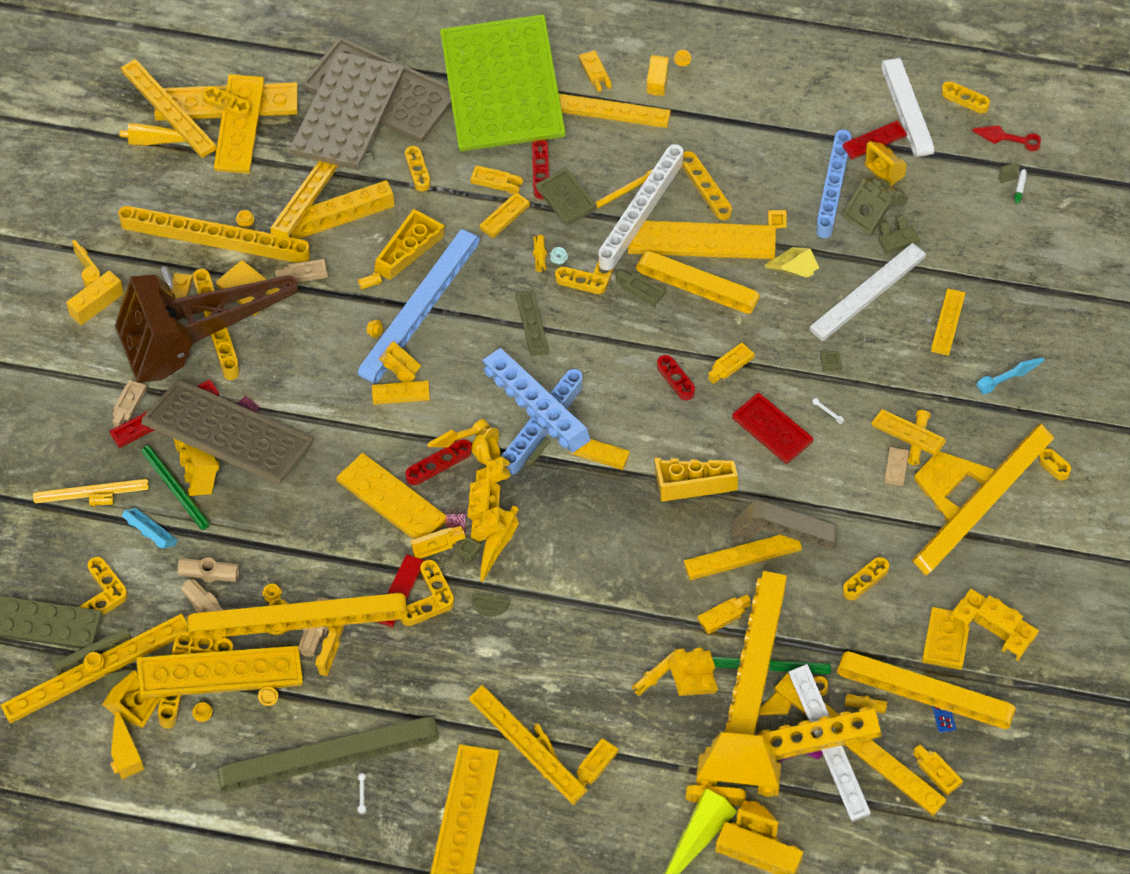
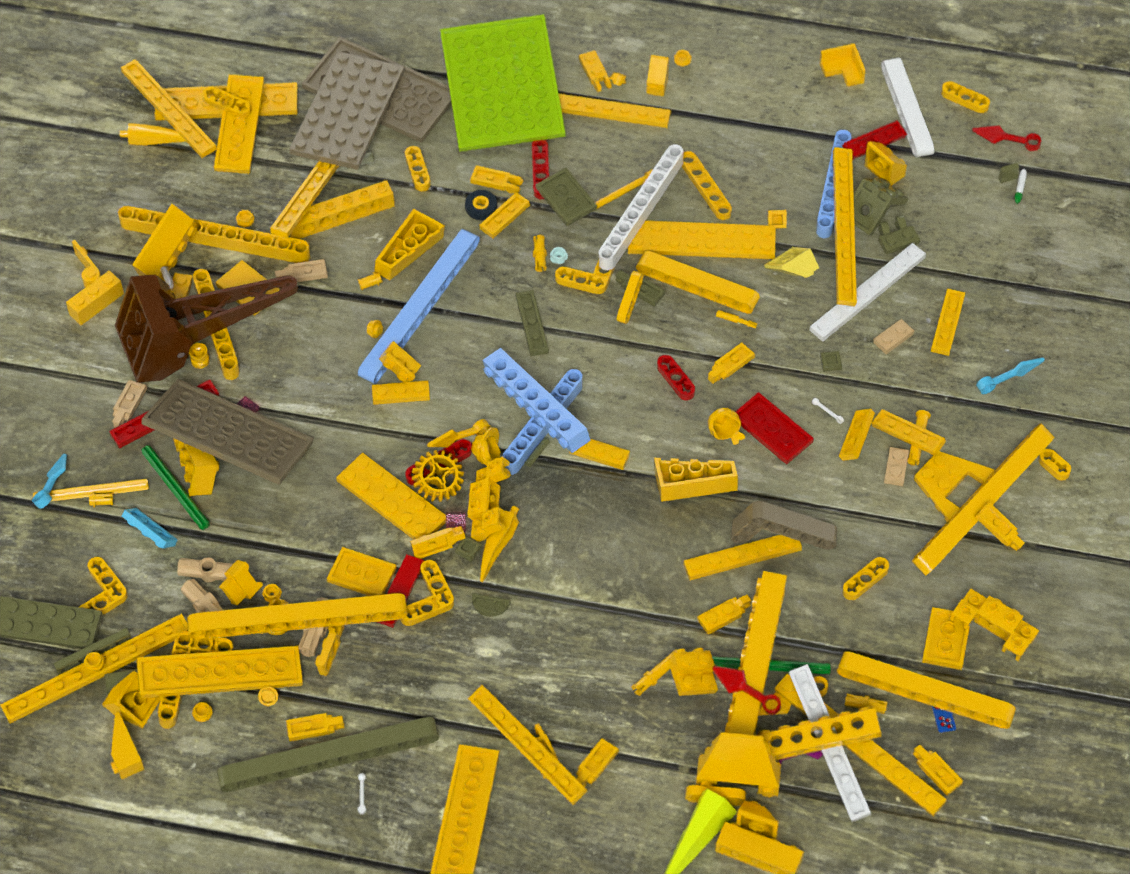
(43, 498): none -> medium azure piece
(165, 243): none -> yellow slope
(199, 355): none -> yellow wheel
(239, 583): none -> yellow piece
(313, 726): none -> yellow hinge
(361, 572): none -> yellow tile
(433, 461): none -> yellow gear
(480, 197): none -> black bush
(618, 78): none -> yellow plate
(630, 297): none -> yellow beam
(725, 424): none -> yellow hat
(733, 318): none -> yellow piece
(735, 681): none -> red piece
(843, 61): none -> yellow panel
(844, 227): none -> yellow plate
(856, 434): none -> yellow plate
(893, 336): none -> tan plate
(999, 526): none -> yellow hinge

